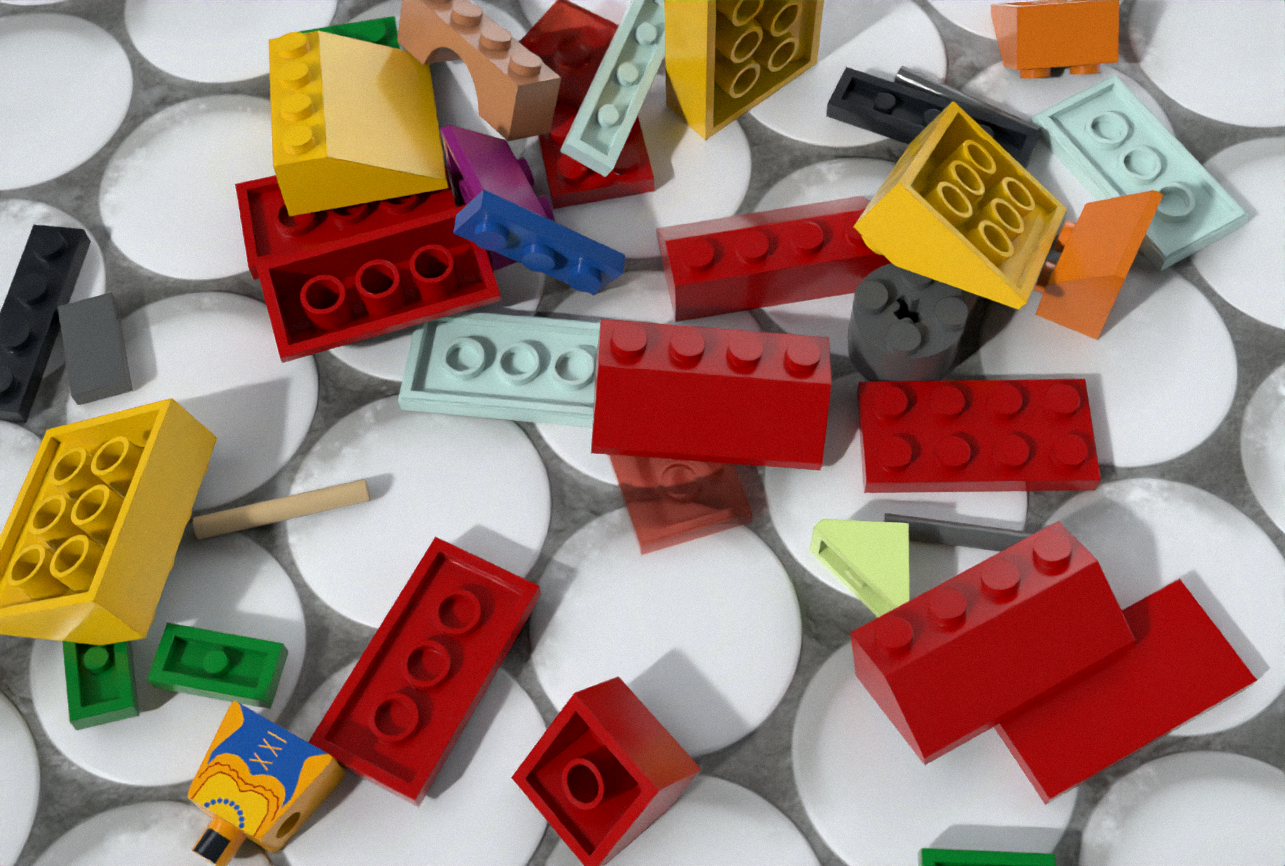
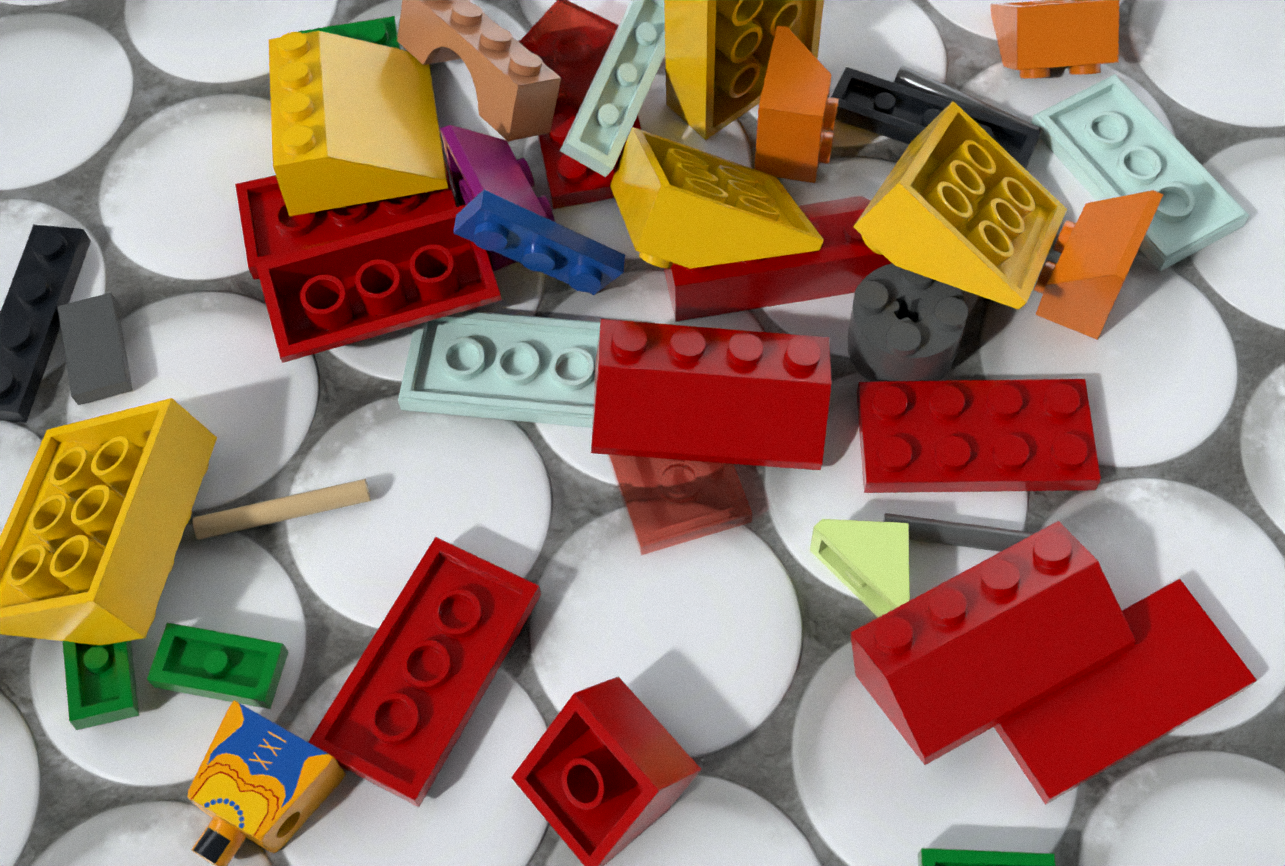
(704, 208): none -> yellow slope
(794, 112): none -> orange slope

